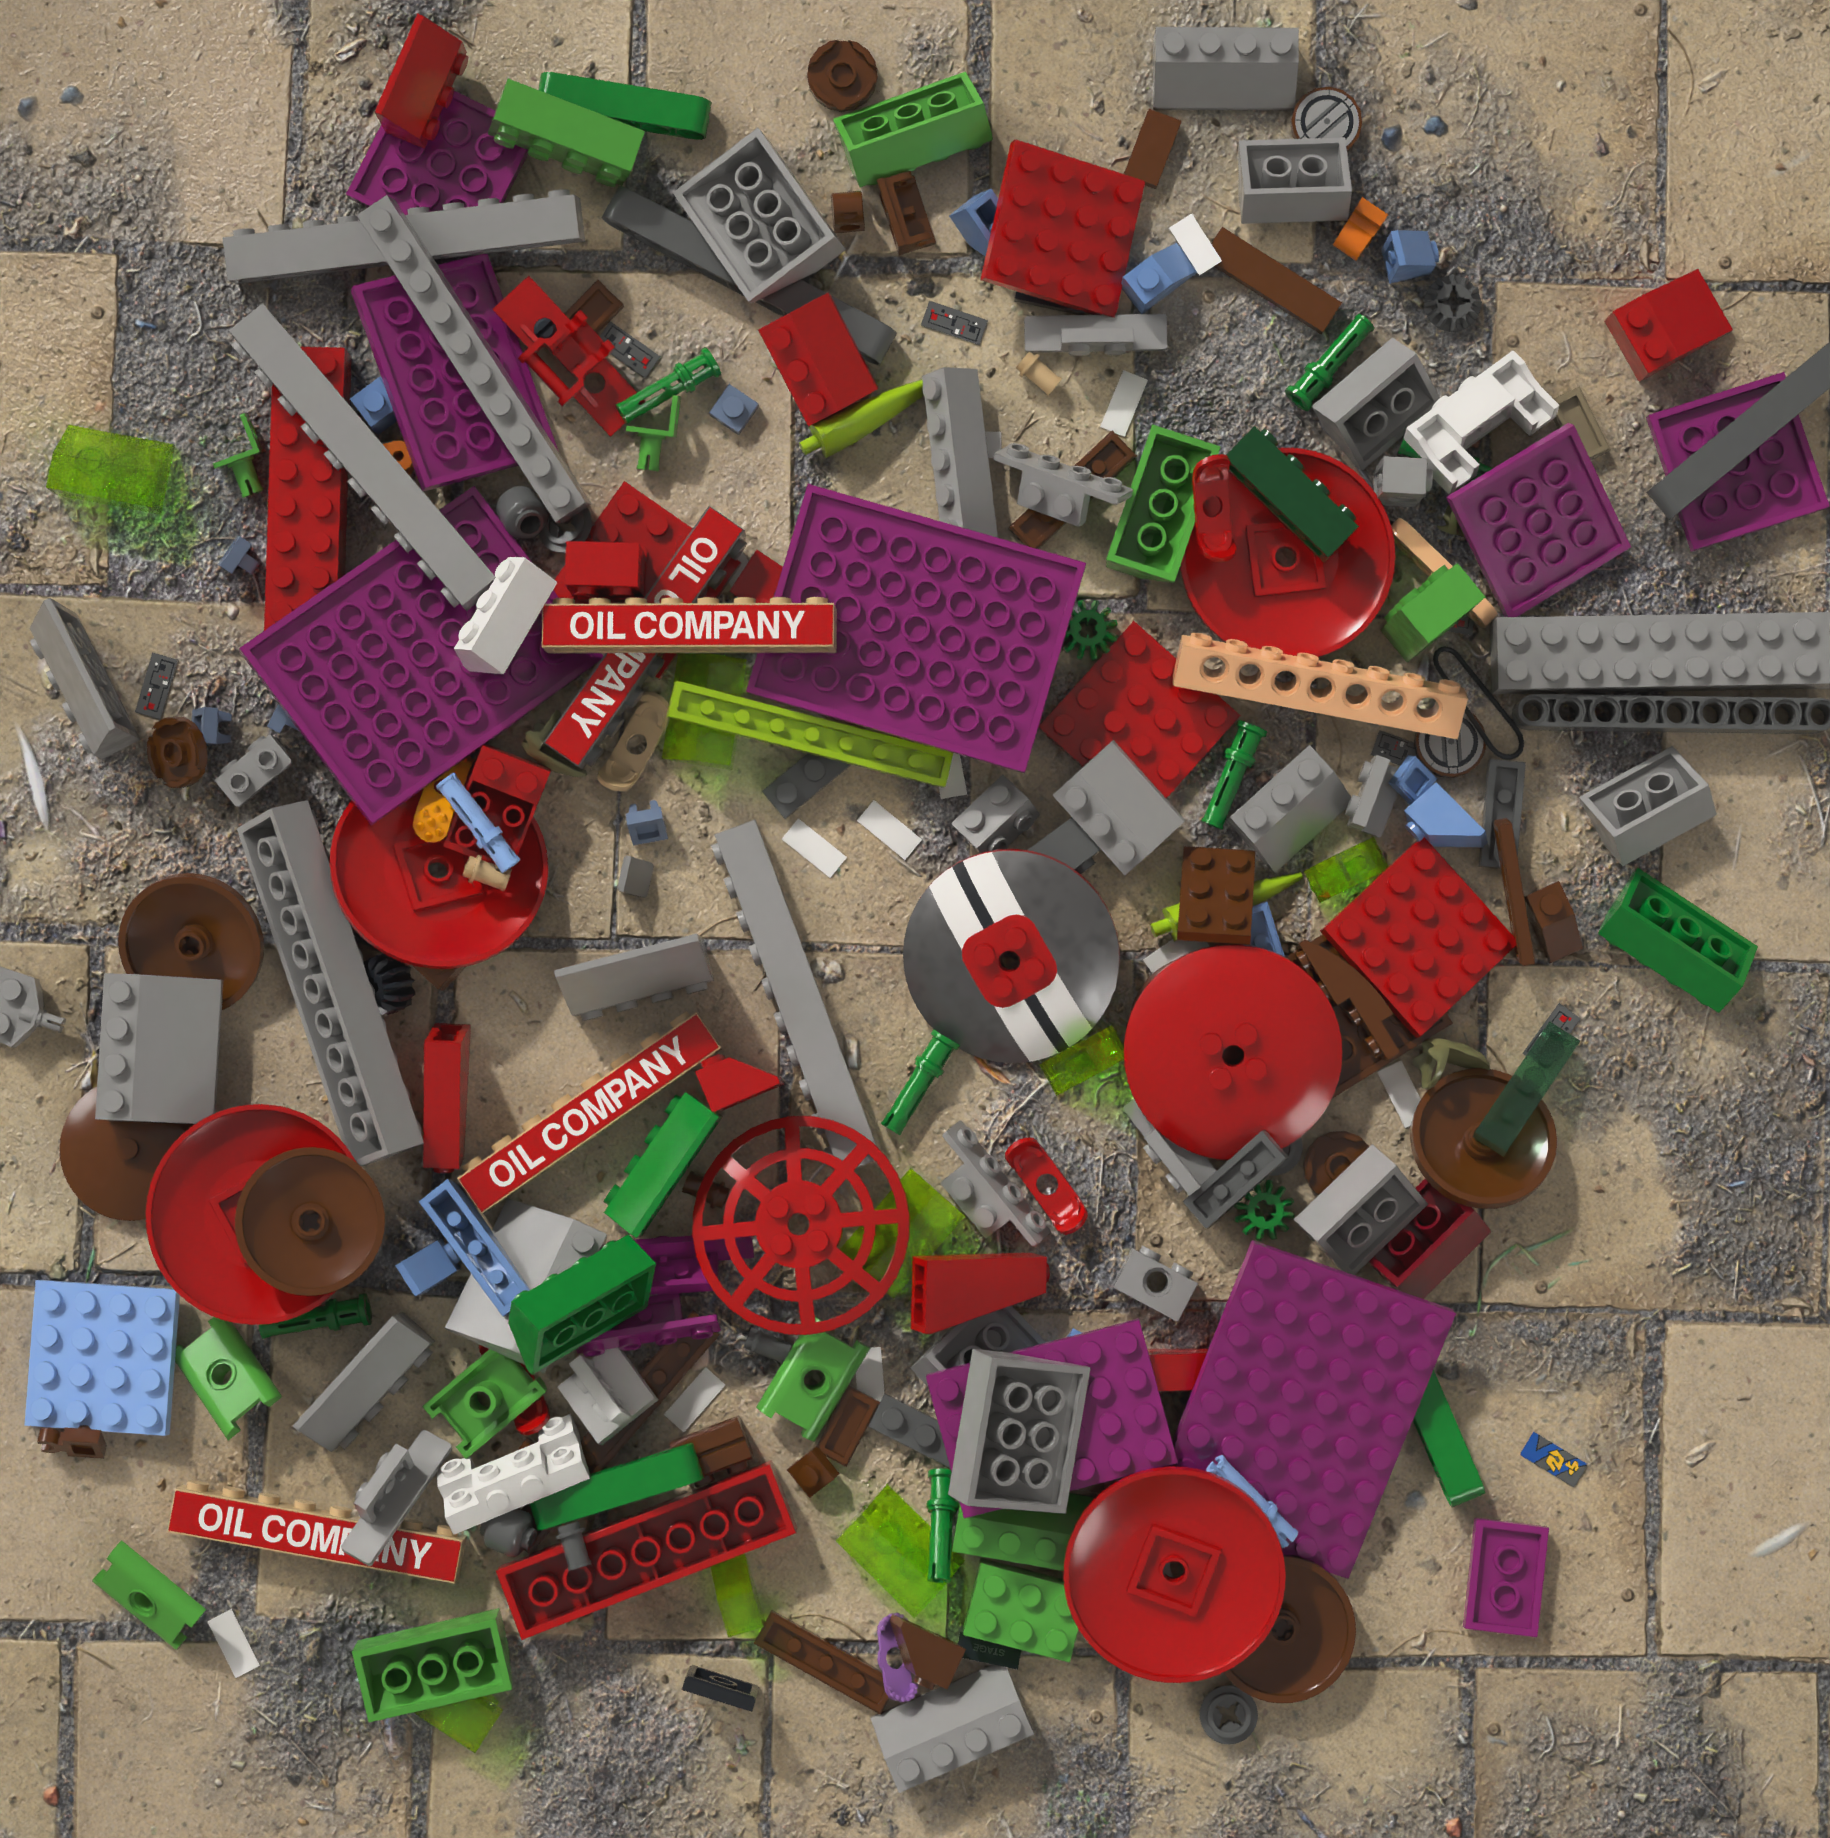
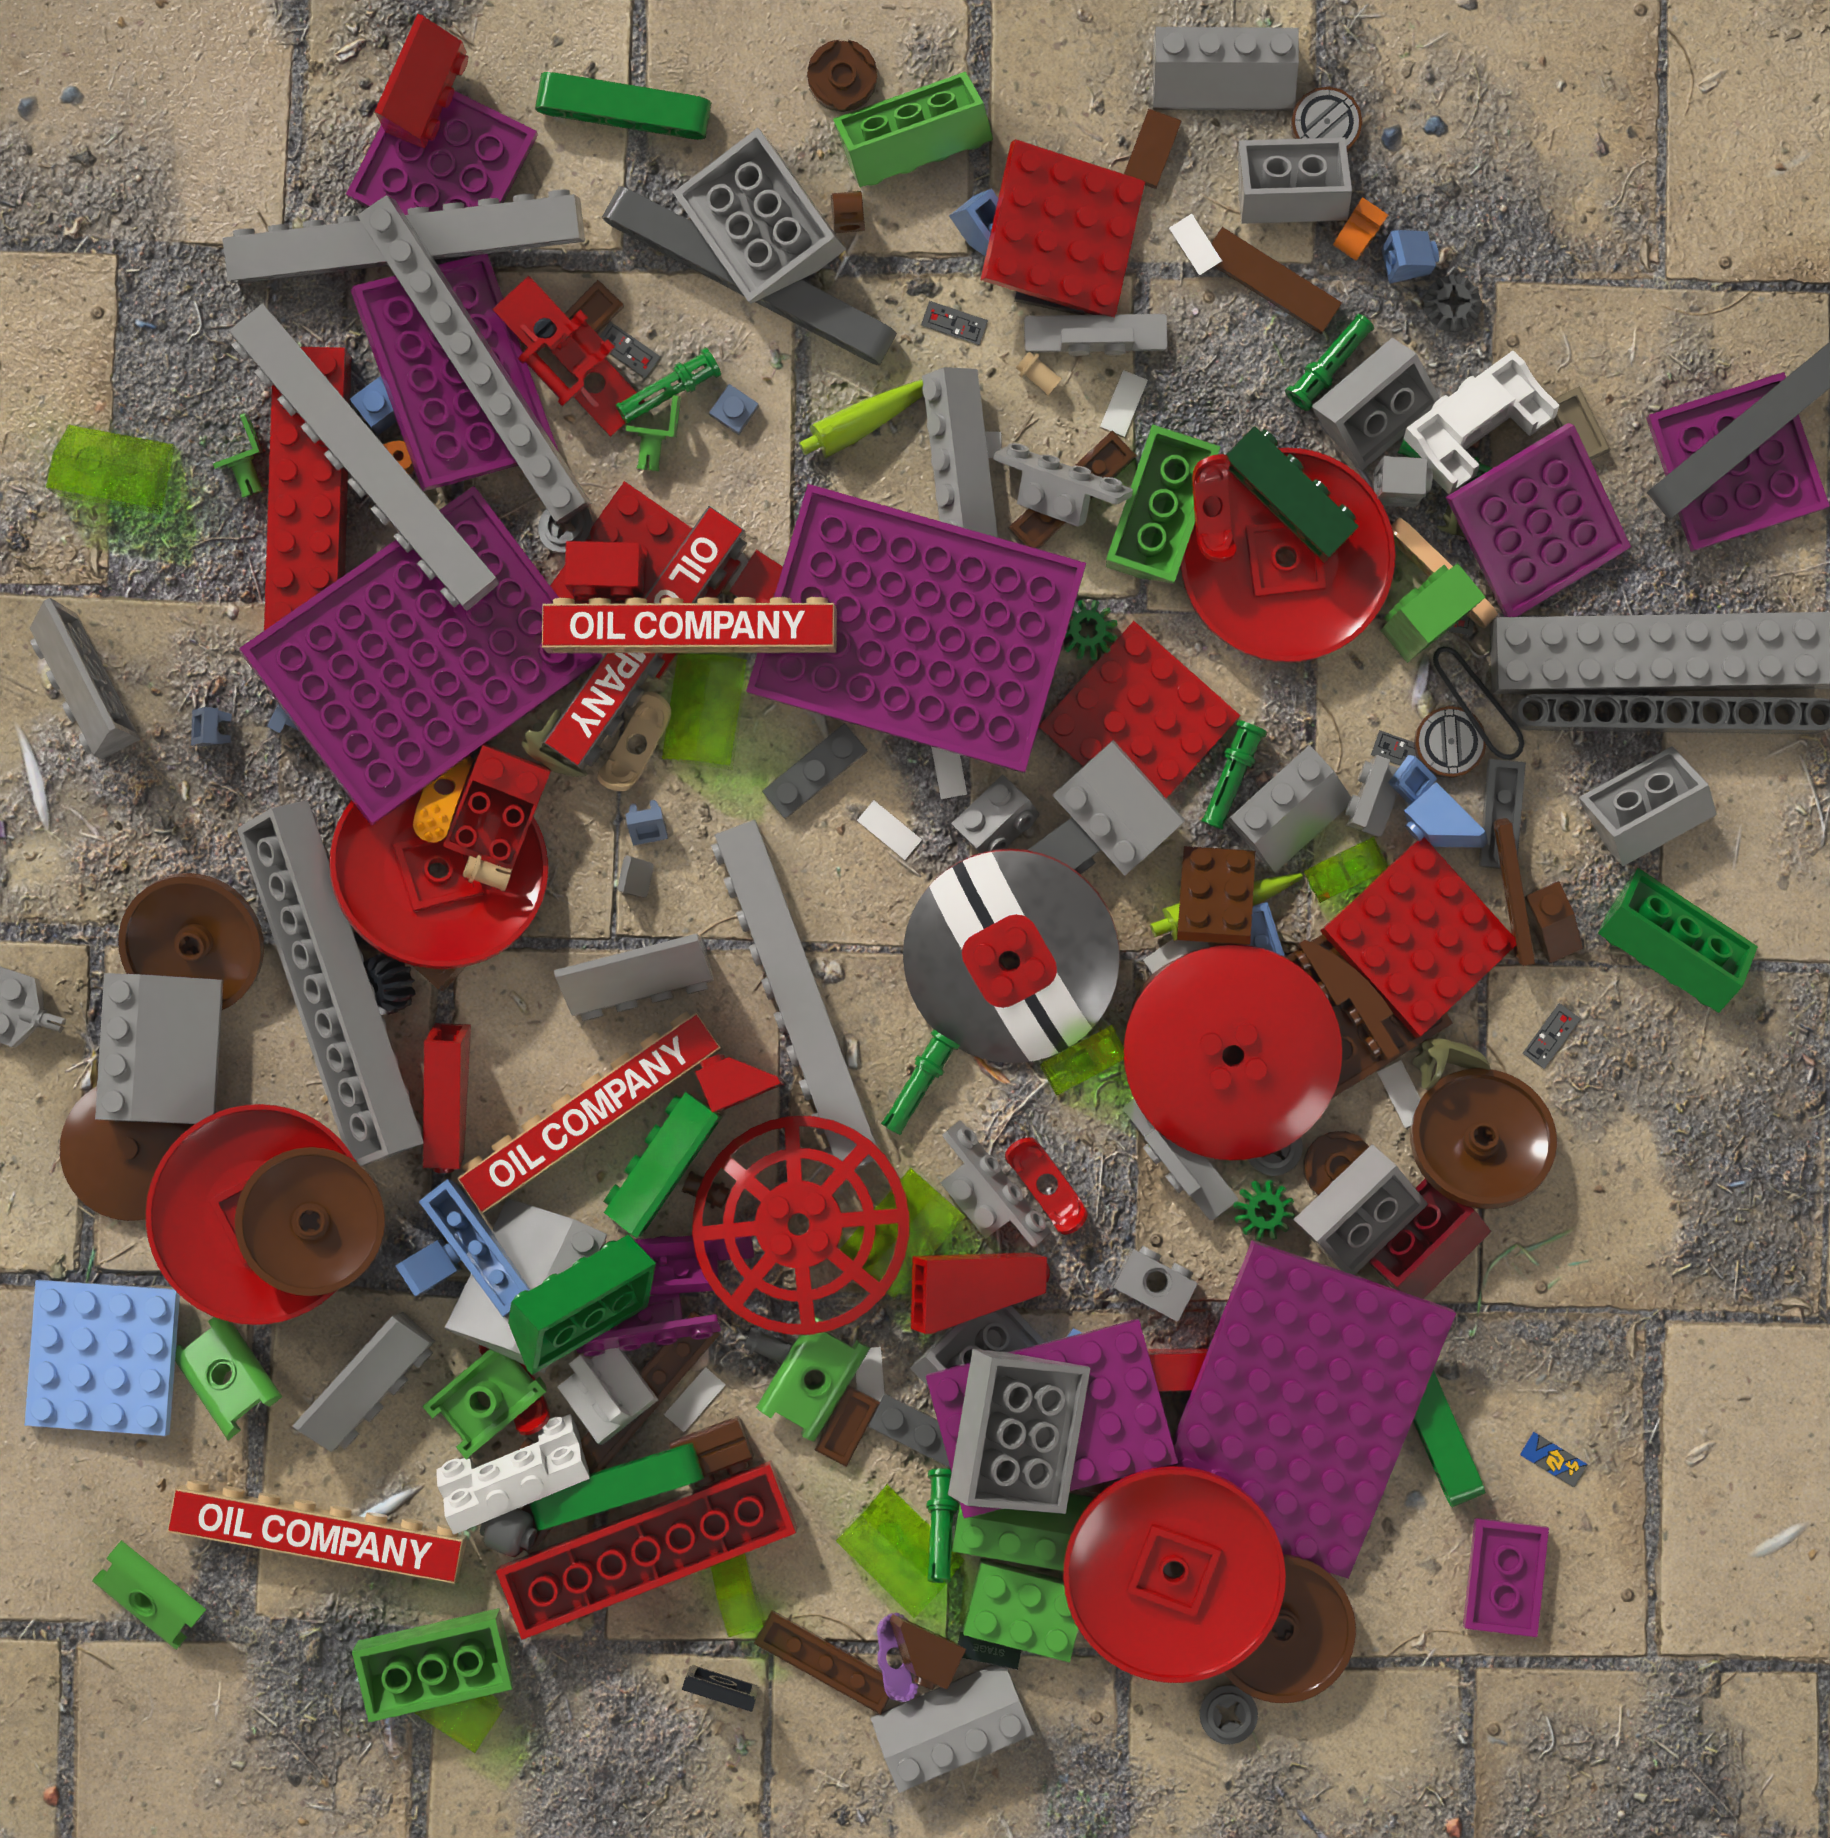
(74, 1441): reddish brown plate -> none
(156, 685): dark grey sticker -> none
(177, 752): reddish brown tile -> none
(233, 1643): white sticker -> none
(237, 556): sand blue tile -> none
(253, 771): light grey bracket -> none
(332, 1315): green pin -> none
(392, 1494): light grey bracket -> none
(473, 816): light blue pin -> none
(503, 616): white slope -> none
(522, 512): dark grey head -> none
(565, 133): bright green brick -> none
(574, 1545): dark grey pin -> none
(809, 734): lime plate -> none
(813, 1471): reddish brown plate -> none
(814, 848): white sticker -> none
(818, 359): red slope -> none
(905, 212): reddish brown hinge -> none
(1157, 277): medium blue slope -> none
(1227, 1471): light blue pin -> none
(1235, 1179): dark grey plate -> none
(1440, 720): light nougat brick -> none
(1526, 1089): clear green plate -> none
(1667, 324): red slope -> none

